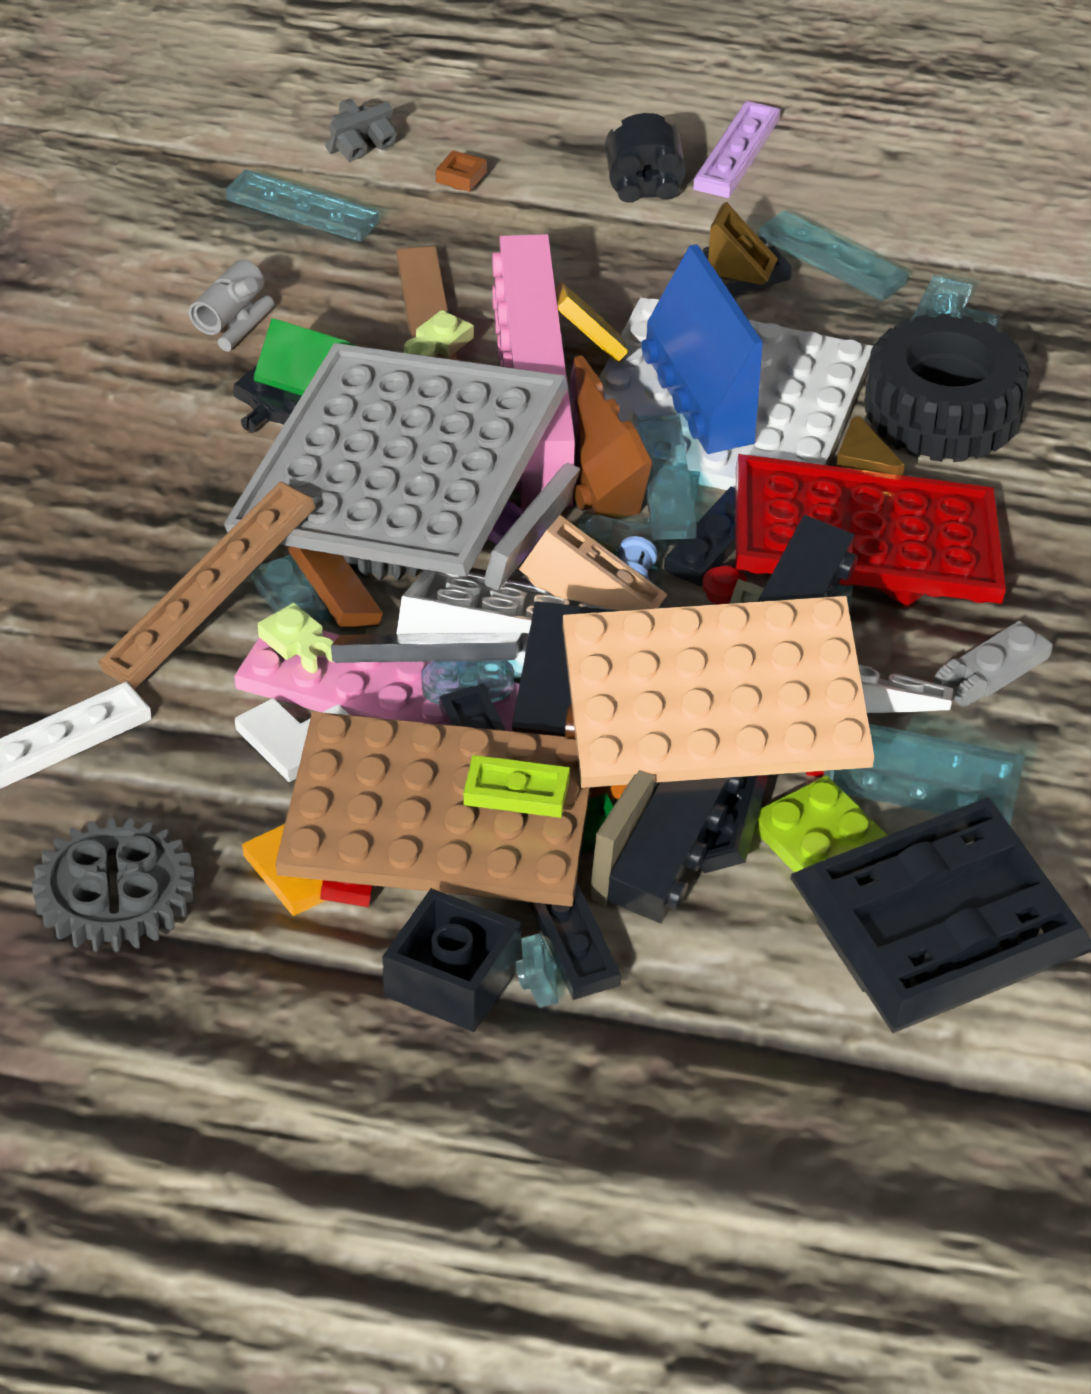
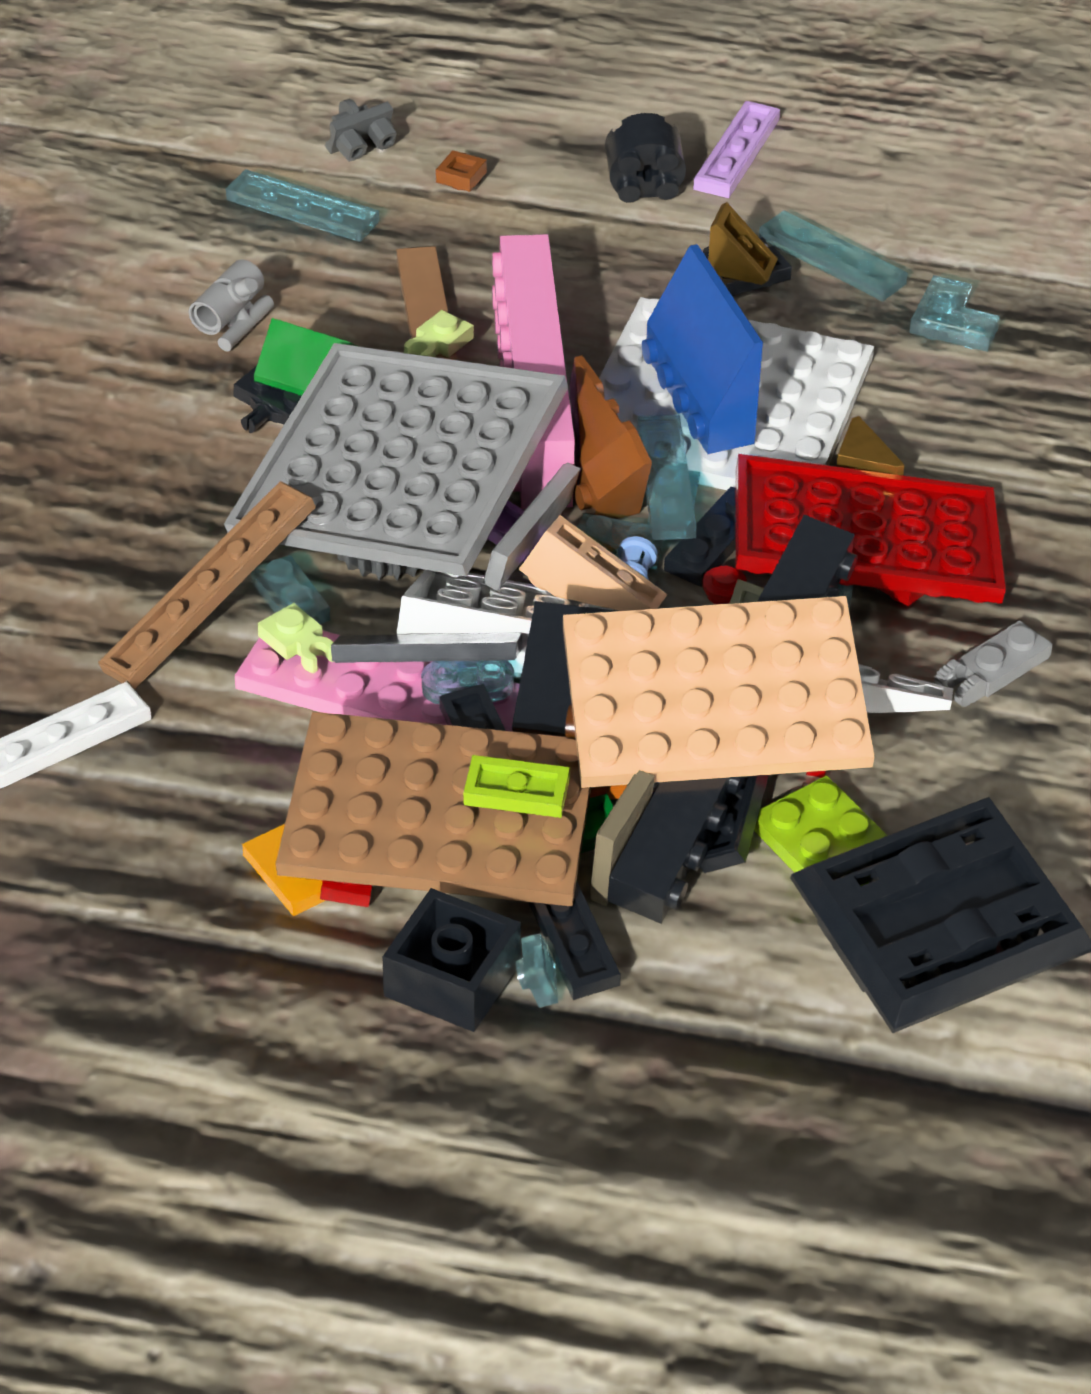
(75, 884): dark grey gear -> none
(277, 735): white tile -> none
(338, 587): dark orange tile -> none
(590, 322): yellow tile -> none
(933, 773): clear light blue brick -> none
(946, 387): black tyre -> none

